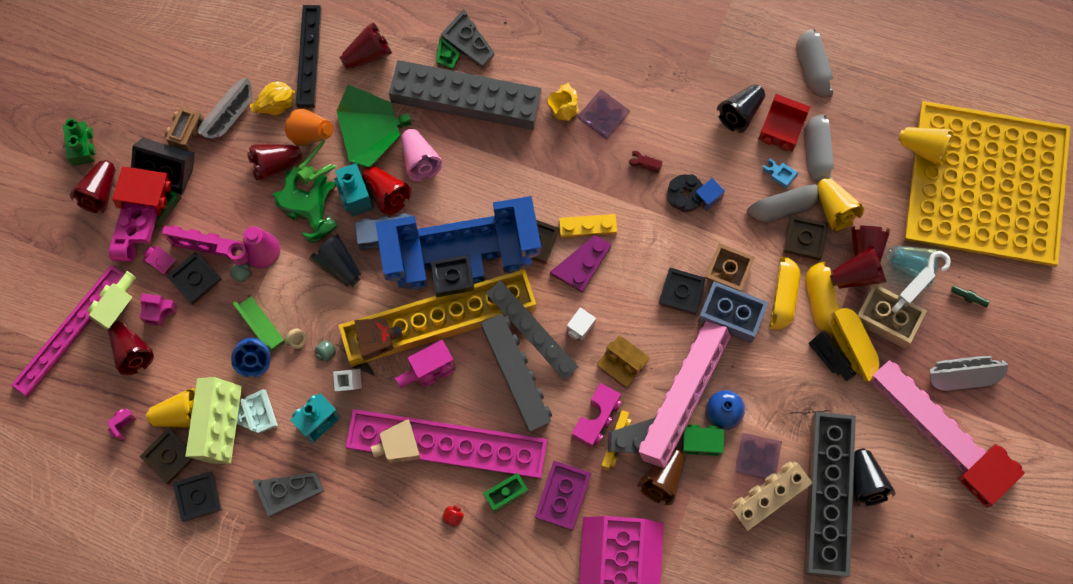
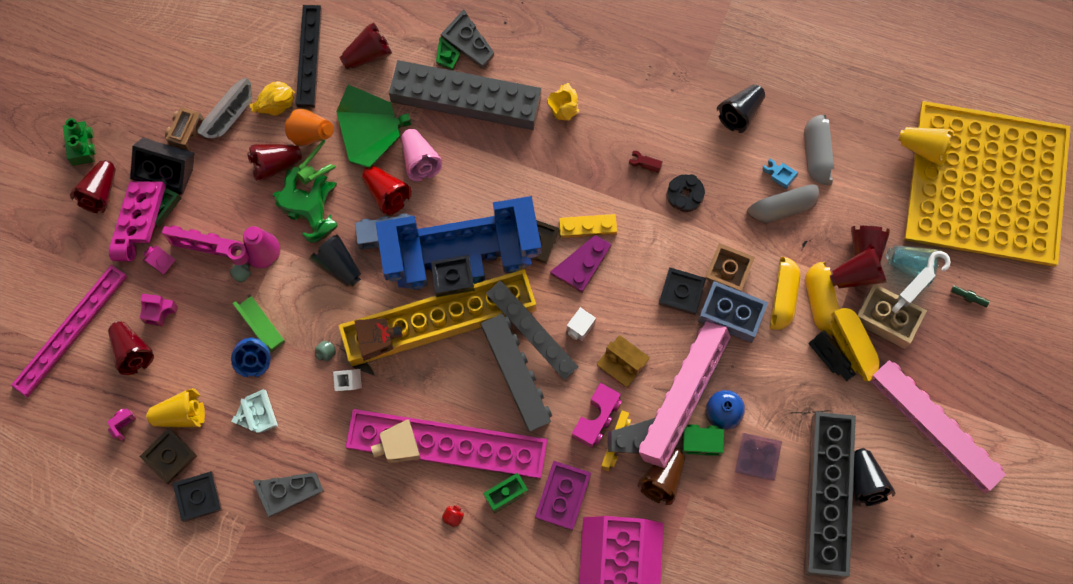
(112, 302): yellowish green brick -> none
(142, 188): red panel -> none
(194, 278): black plate -> none
(213, 421): yellowish green brick -> none
(296, 338): tan tile -> none
(315, 417): teal brick -> none
(352, 190): teal brick -> none
(428, 366): dark pink brick -> none
(603, 114): clear purple plate -> none
(710, 193): blue panel -> none
(771, 495): tan brick -> none
(784, 123): red panel -> none
(805, 237): dark brown plate -> none
(814, 63): light grey brick -> none
(838, 205): yellow cone -> none
(967, 373): light grey brick -> none
(992, 475): red panel -> none

